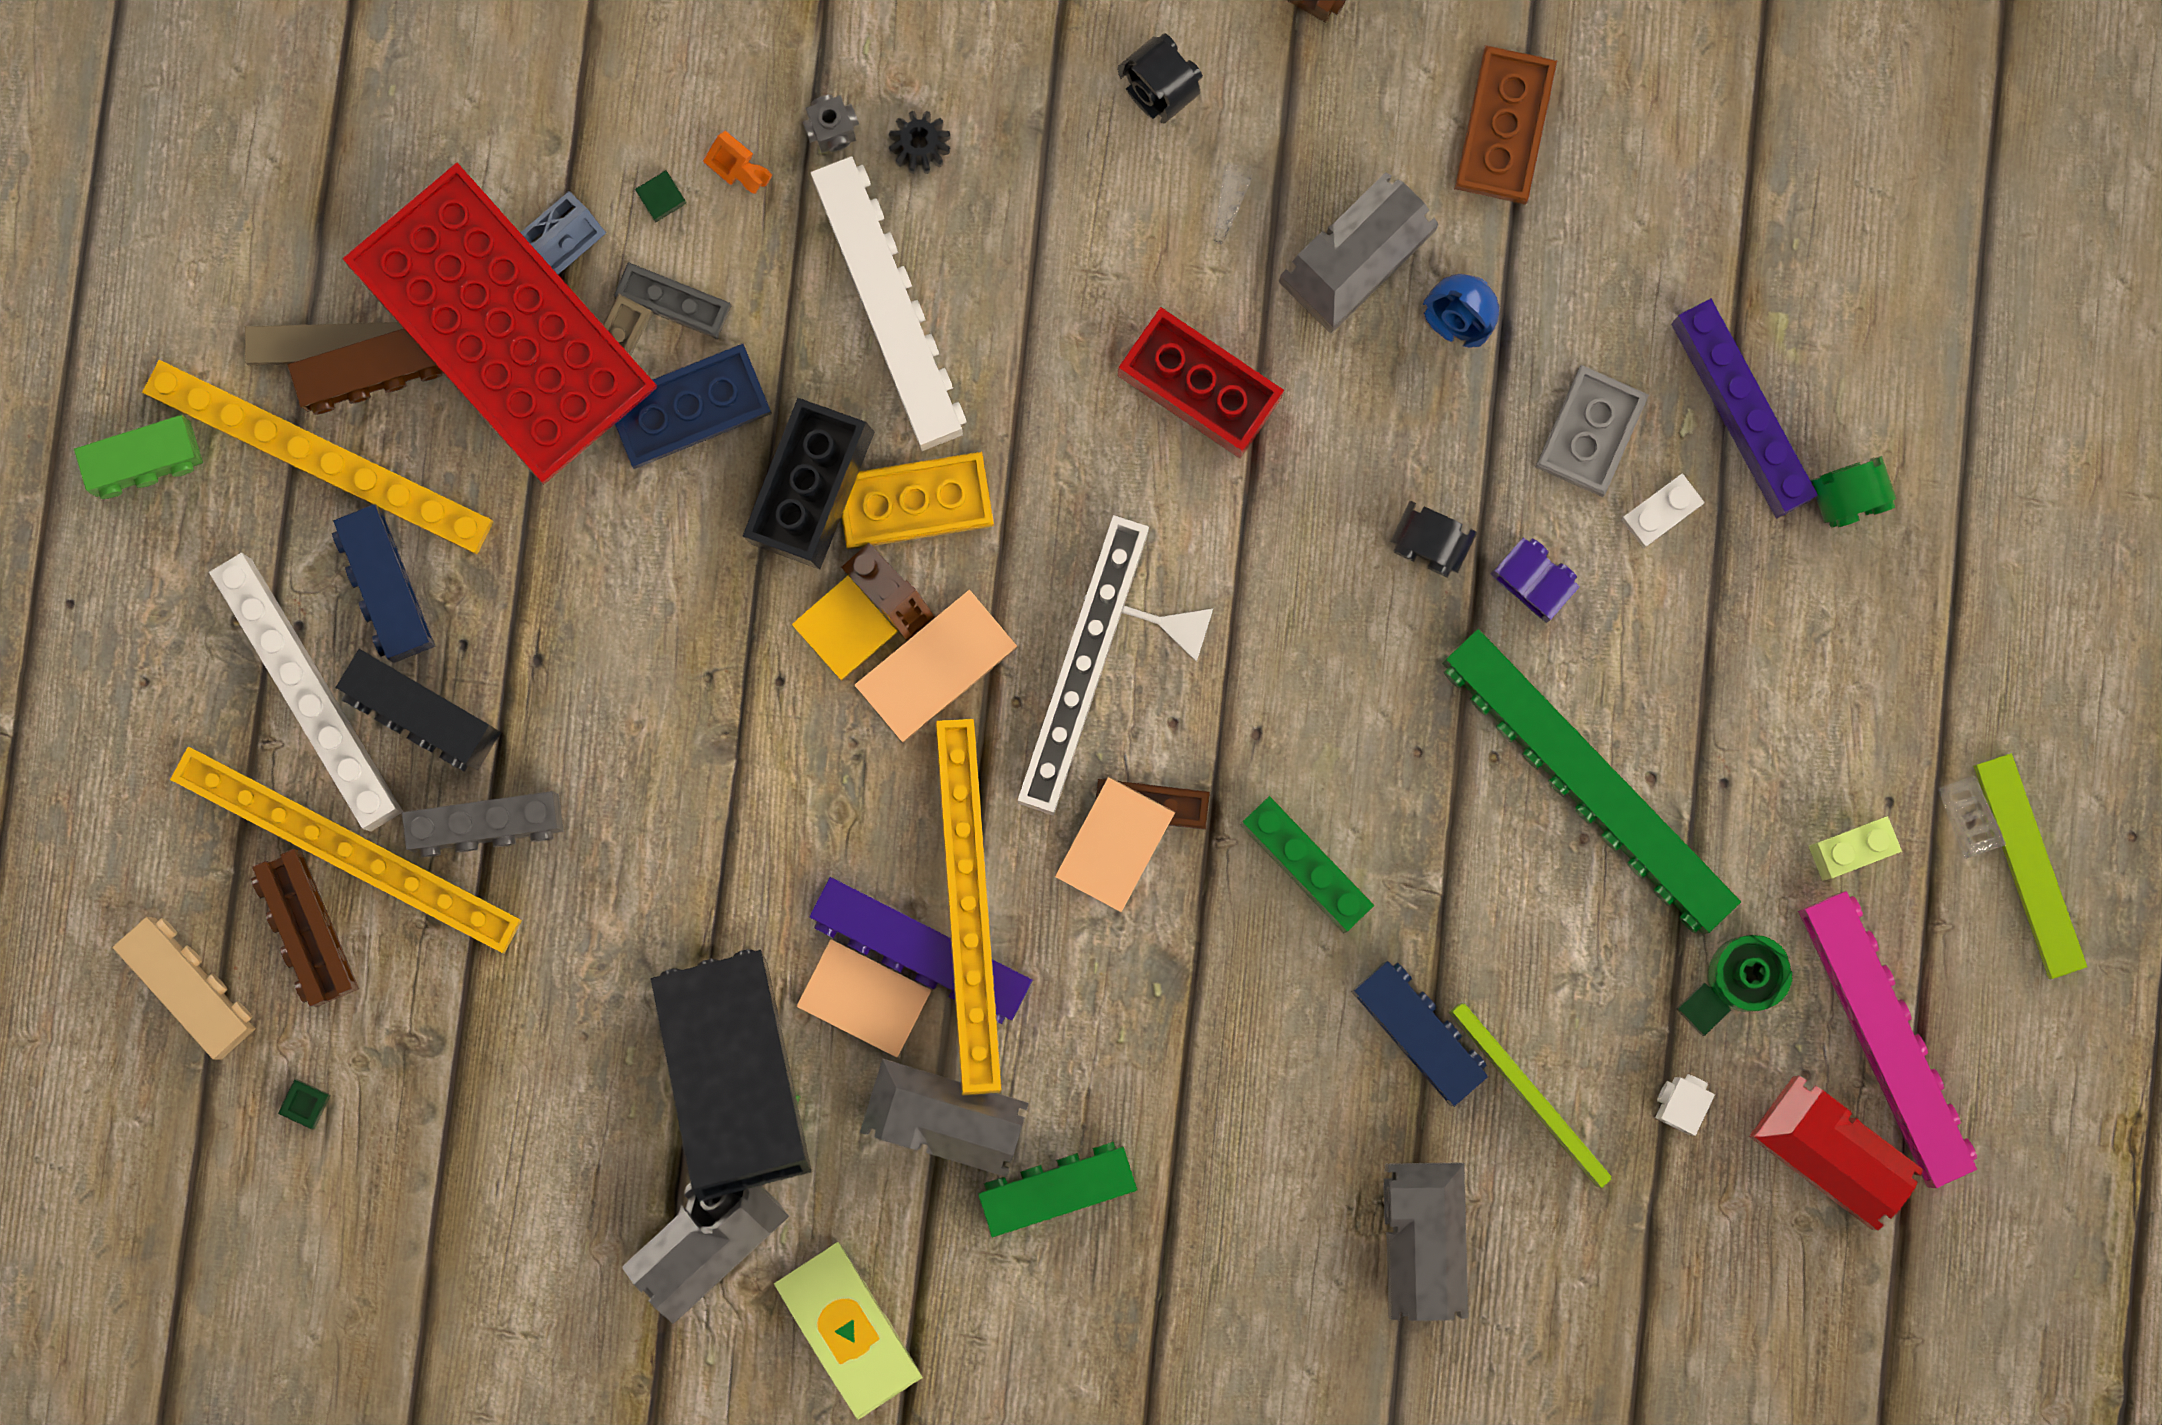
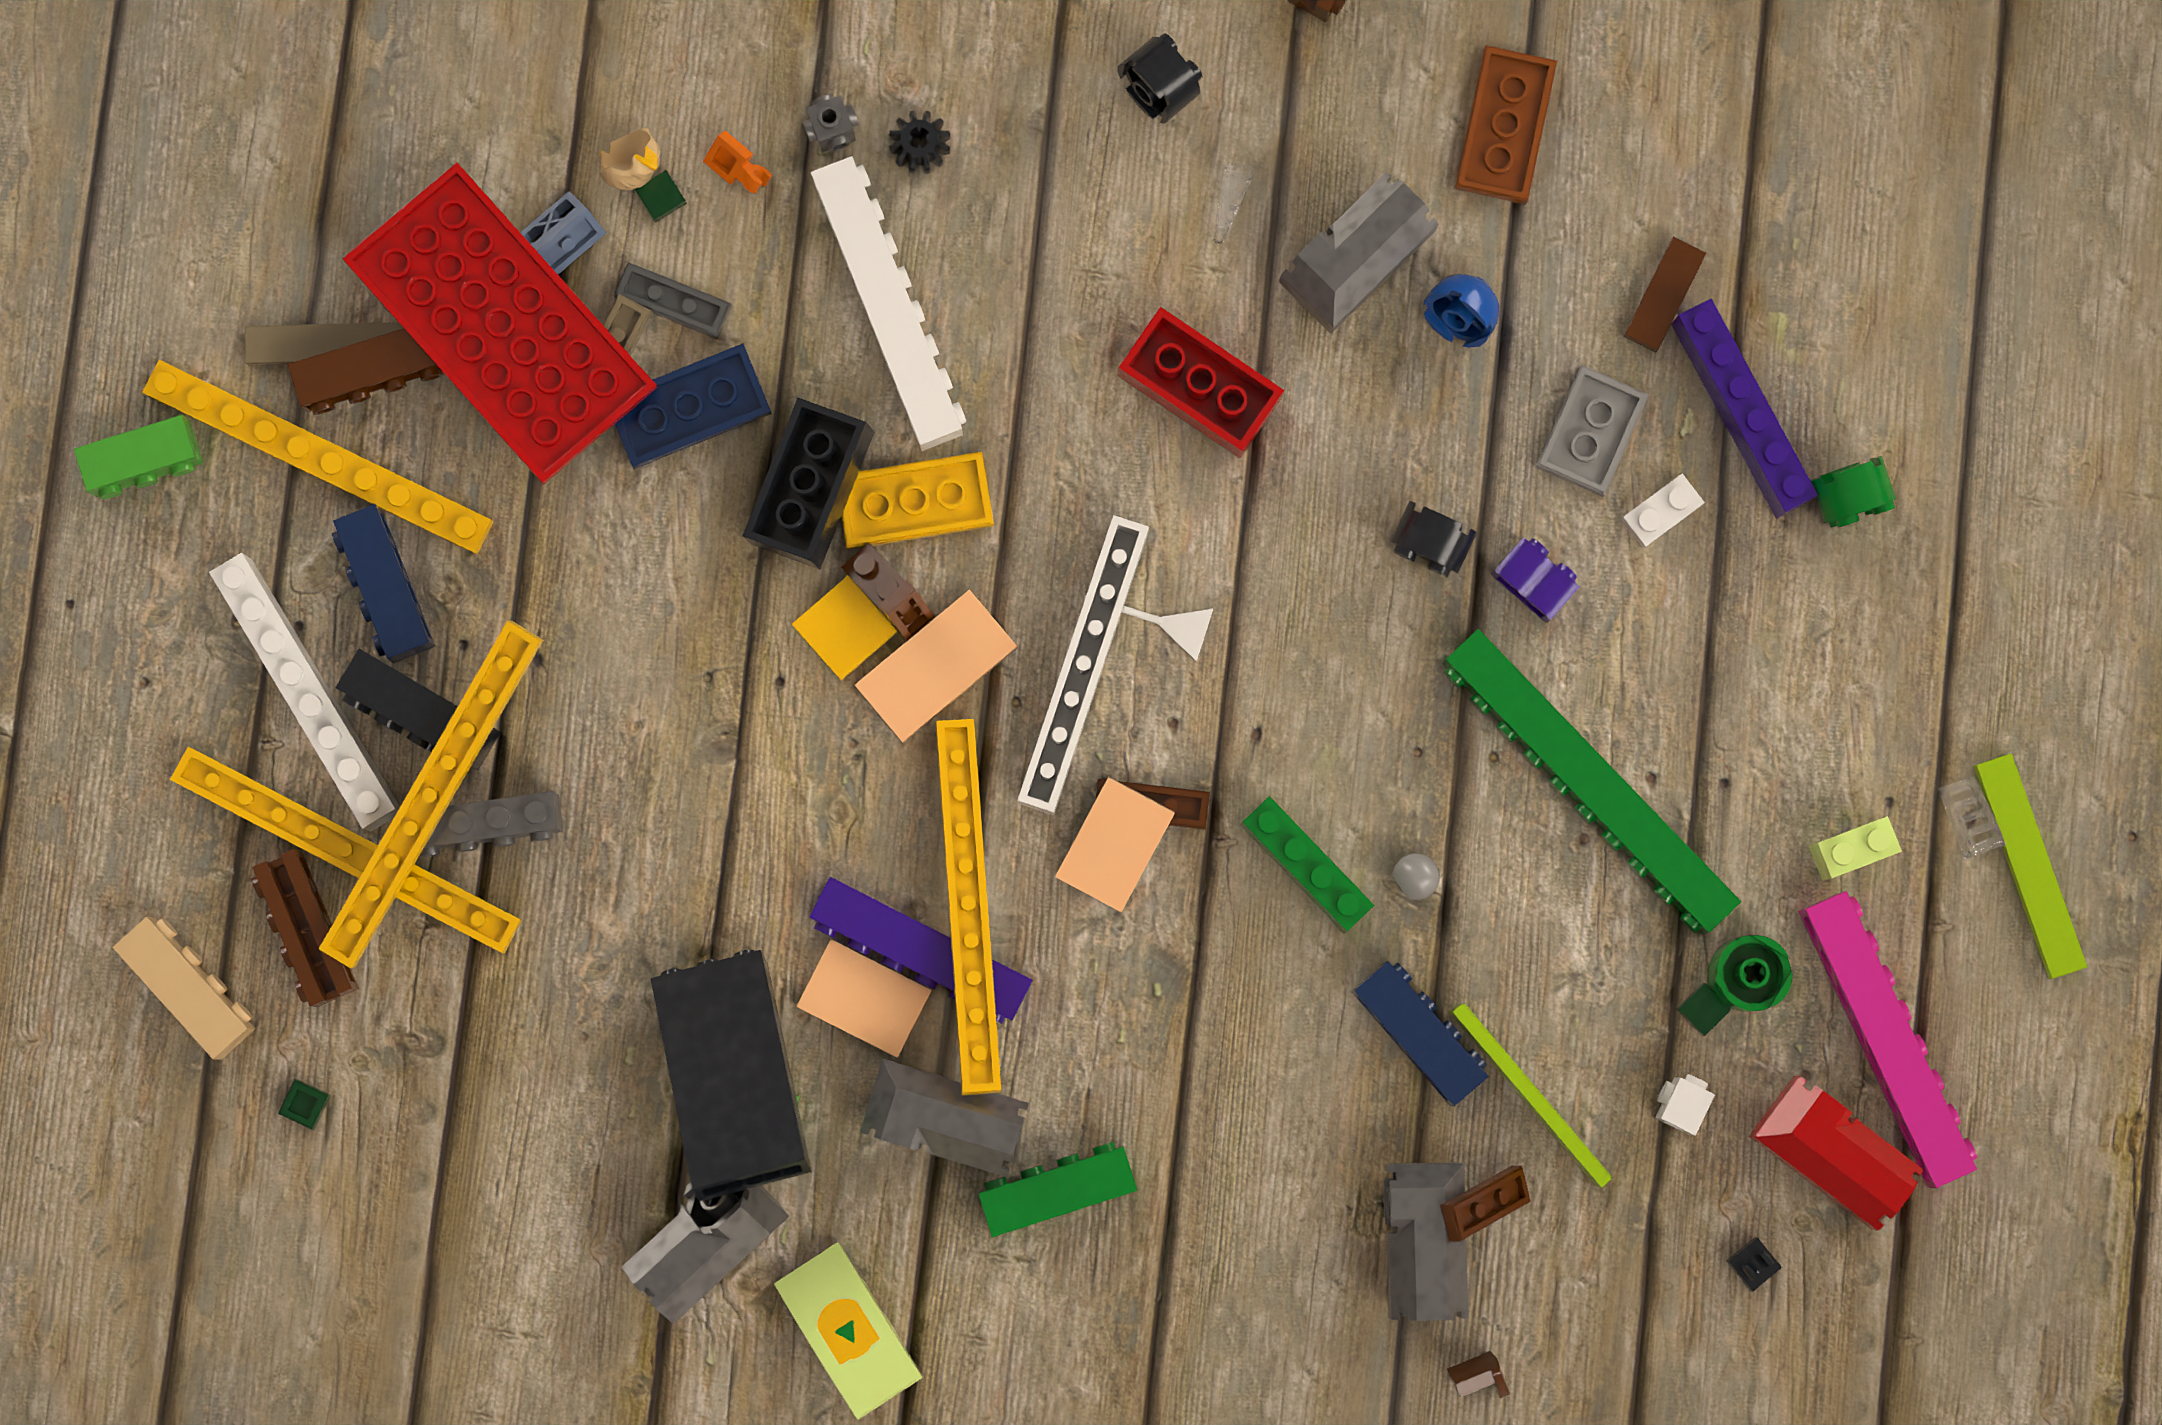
(431, 794): none -> yellow plate
(630, 160): none -> tan hair
(1417, 876): none -> light grey piece
(1478, 1374): none -> reddish brown tile
(1485, 1203): none -> reddish brown tile
(1664, 294): none -> reddish brown tile
(1754, 1264): none -> black tile

